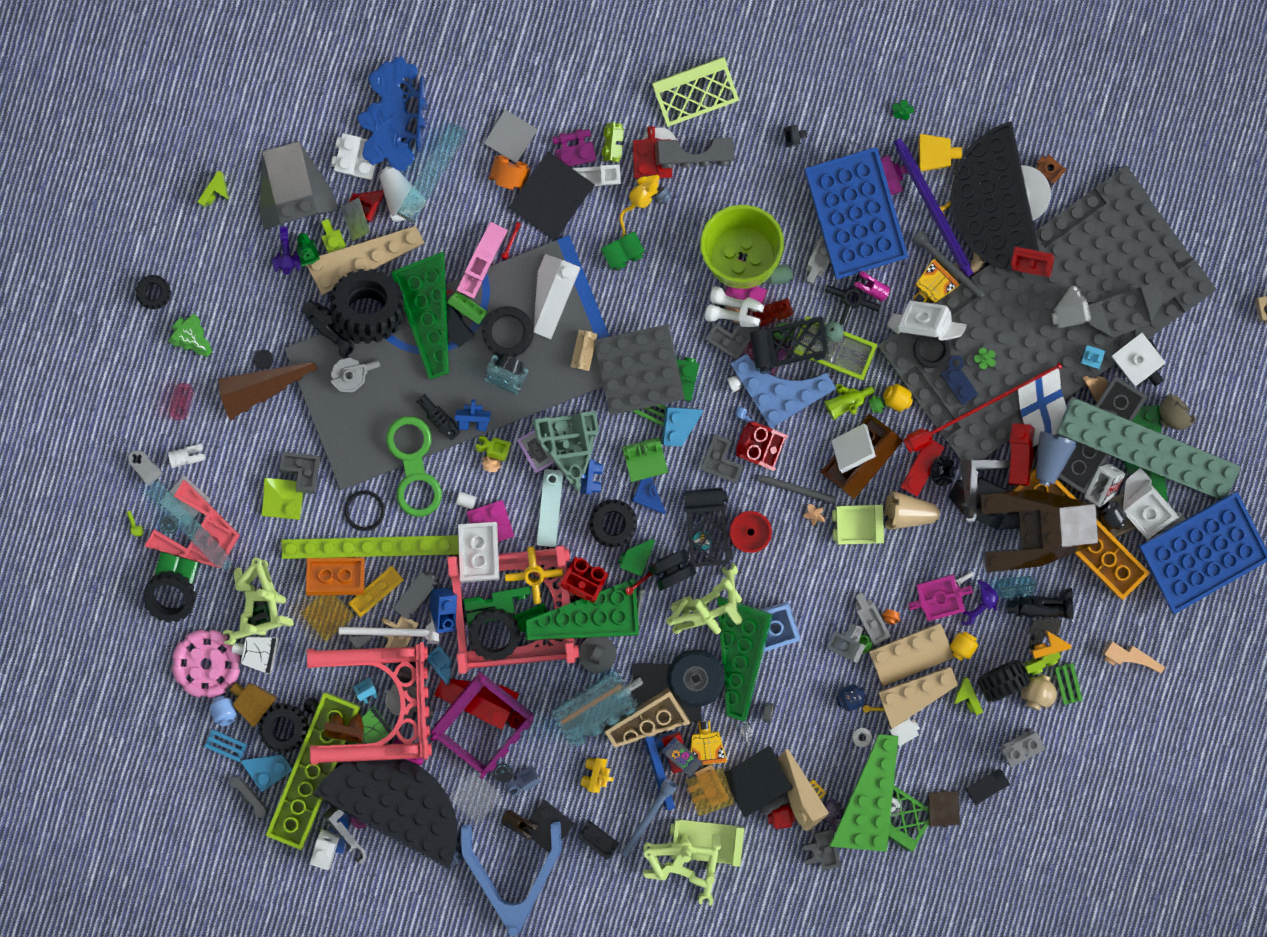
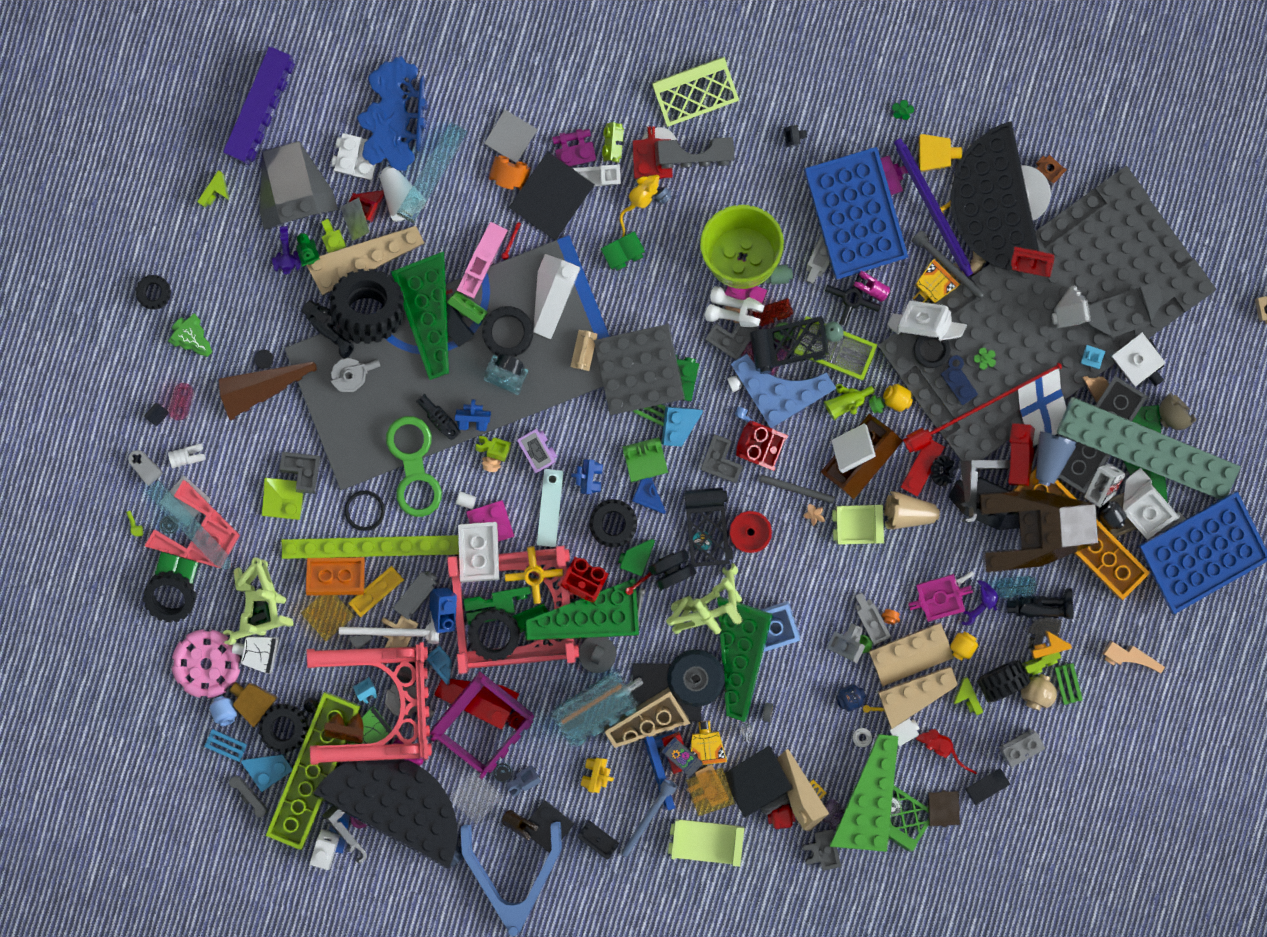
(156, 414): none -> black slope
(259, 106): none -> dark purple brick
(568, 442): sand green wedge -> none
(683, 851): yellowish green piece -> none
(941, 745): none -> red animal

